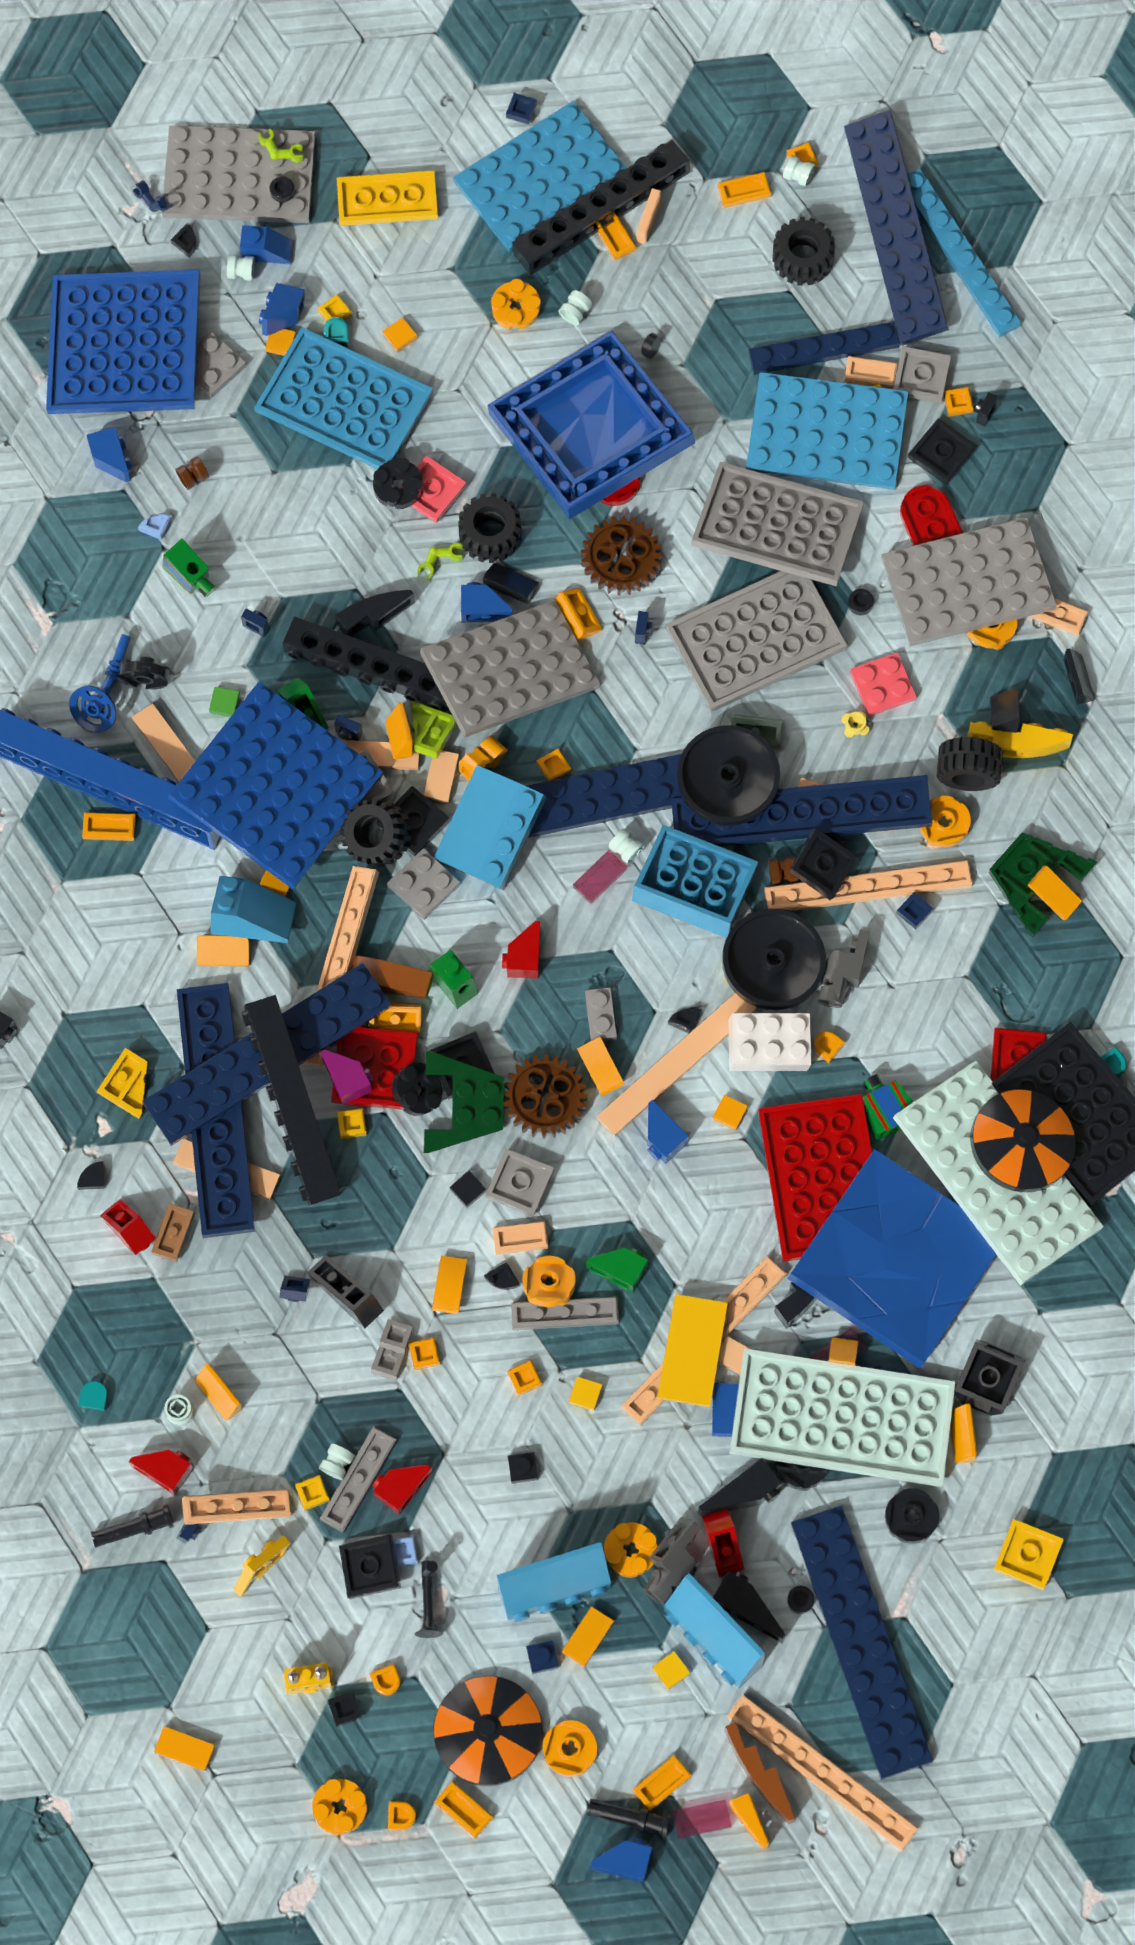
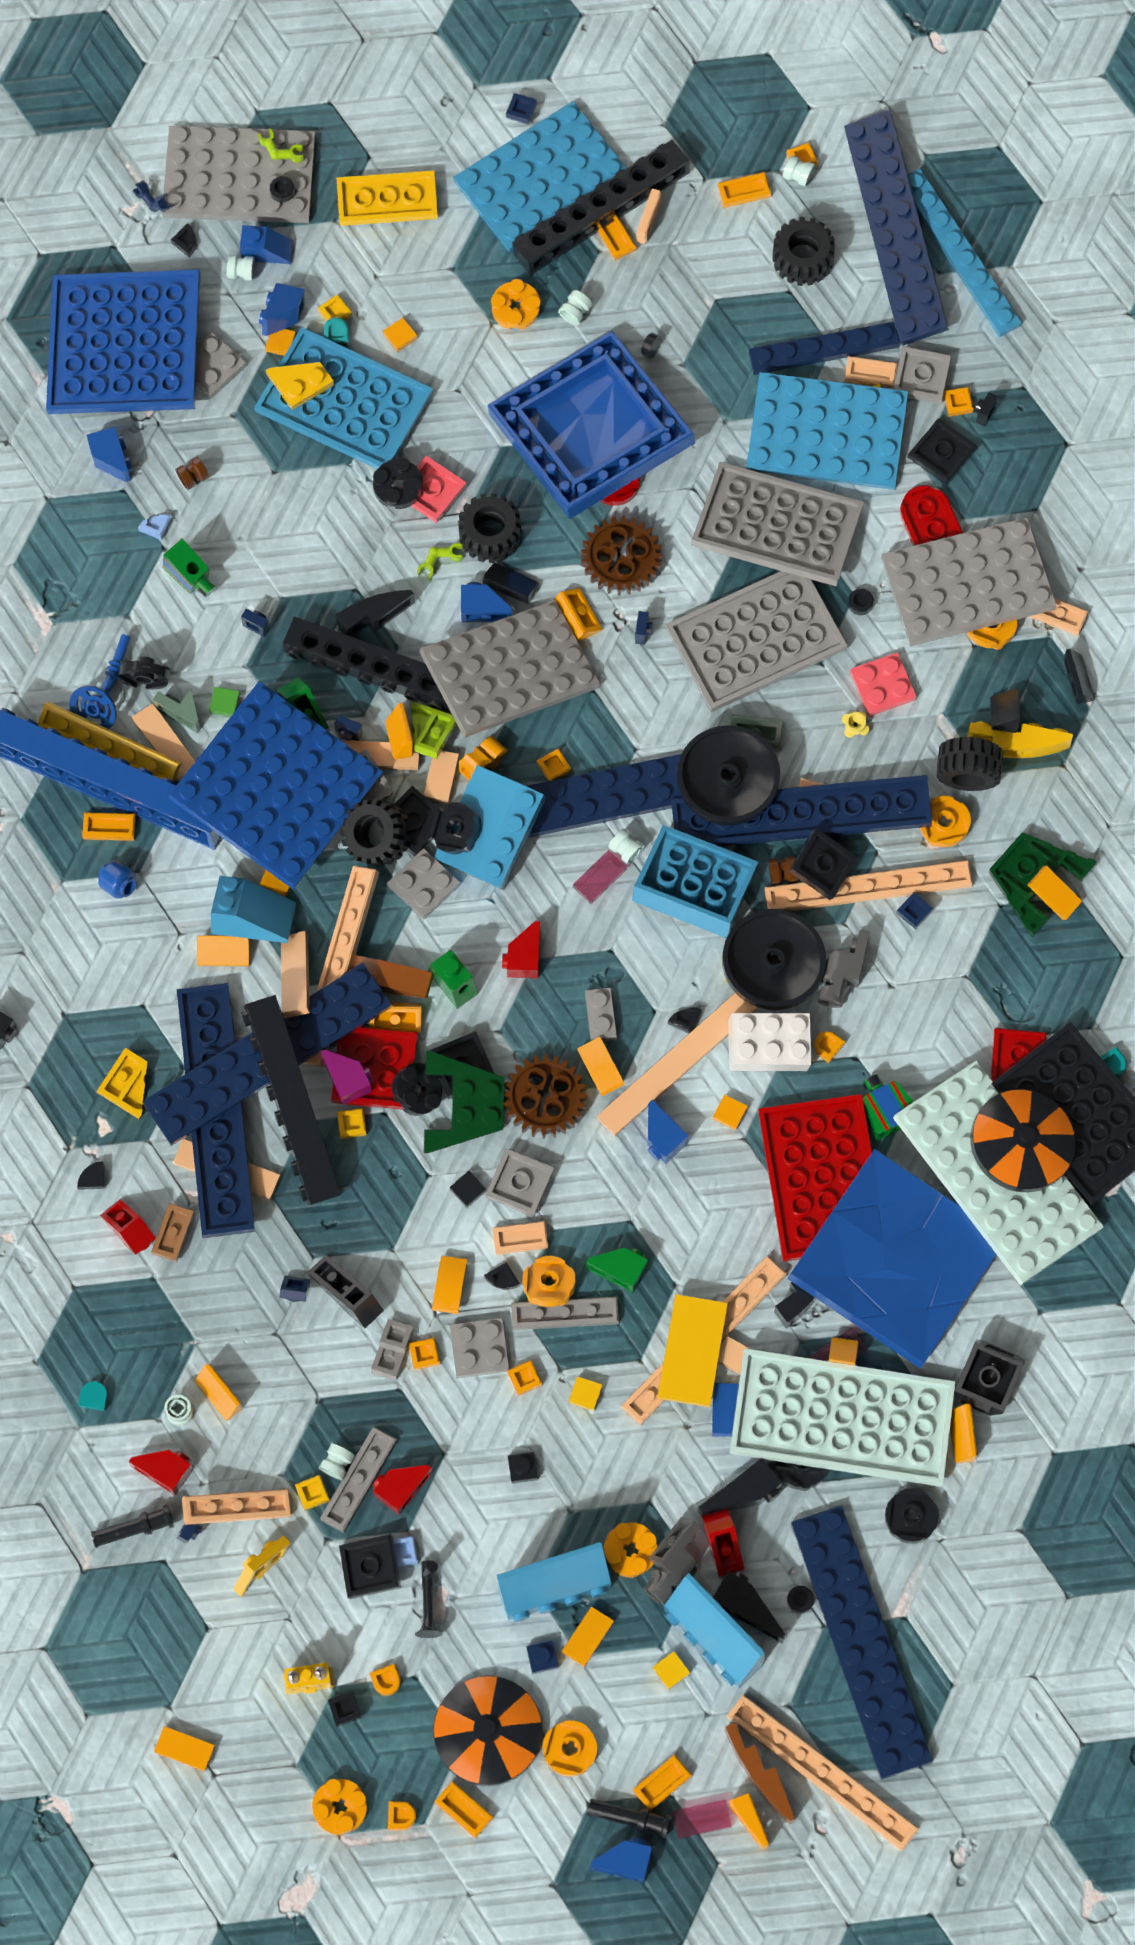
(114, 744): none -> yellow plate
(117, 879): none -> blue head
(184, 713): none -> sand green slope
(295, 975): none -> light nougat tile
(300, 382): none -> yellow wing
(466, 834): none -> black plate
(479, 1348): none -> light grey plate
(1028, 1554): yellow plate -> none

